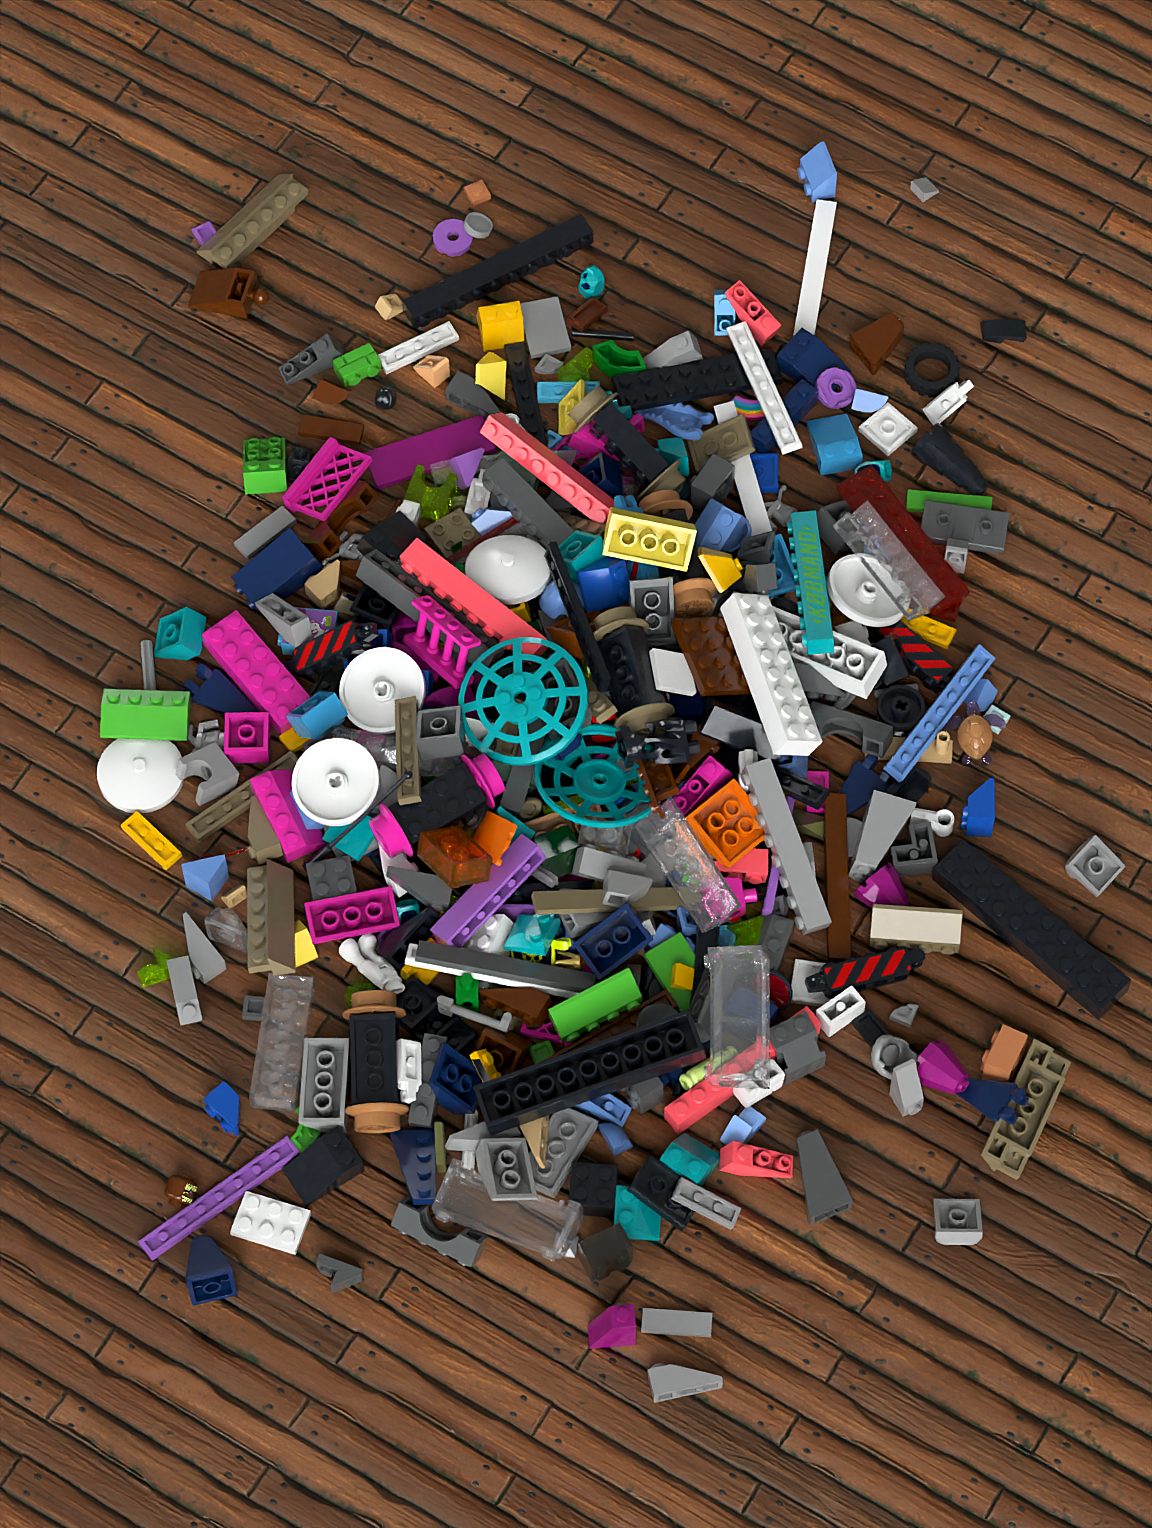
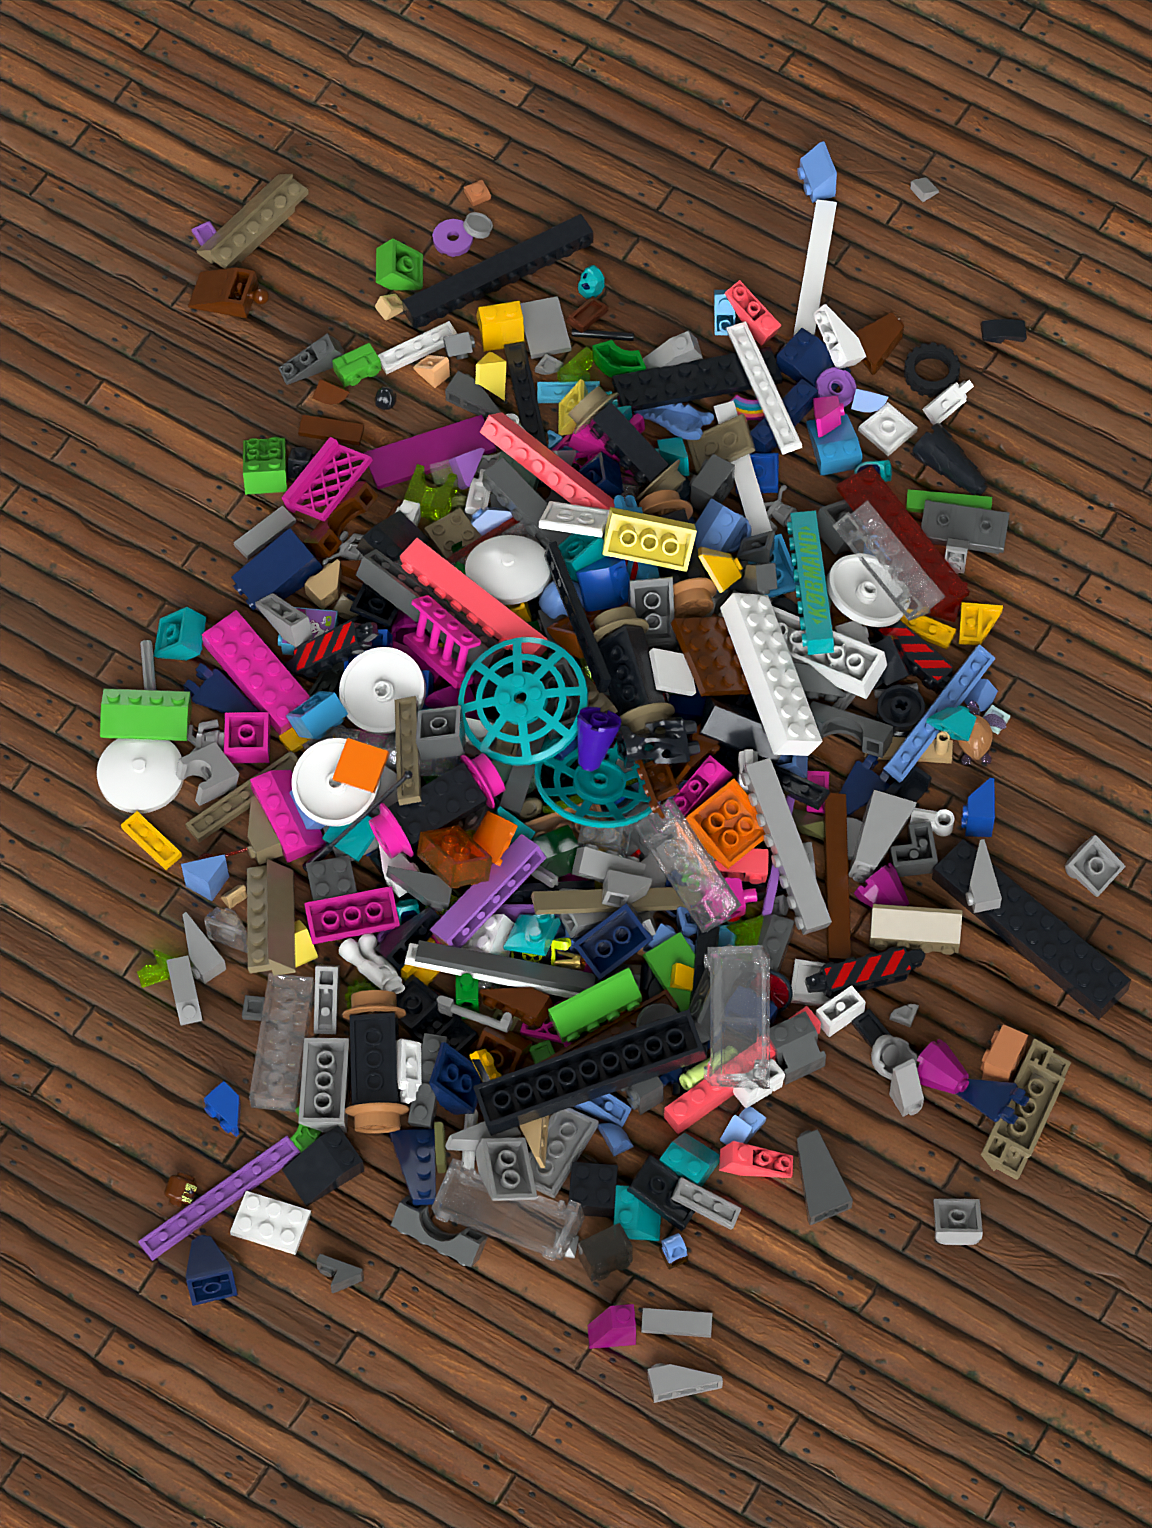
(326, 998): none -> light grey slope
(360, 765): none -> orange tile
(399, 266): none -> bright green slope
(459, 345): none -> brick
(574, 519): none -> white tile
(595, 736): none -> dark purple cone
(673, 1251): none -> medium blue leg
(827, 414): none -> dark pink slope
(840, 340): none -> white slope
(955, 721): none -> teal slope
(977, 622): none -> yellow wing
(983, 887): none -> light grey slope

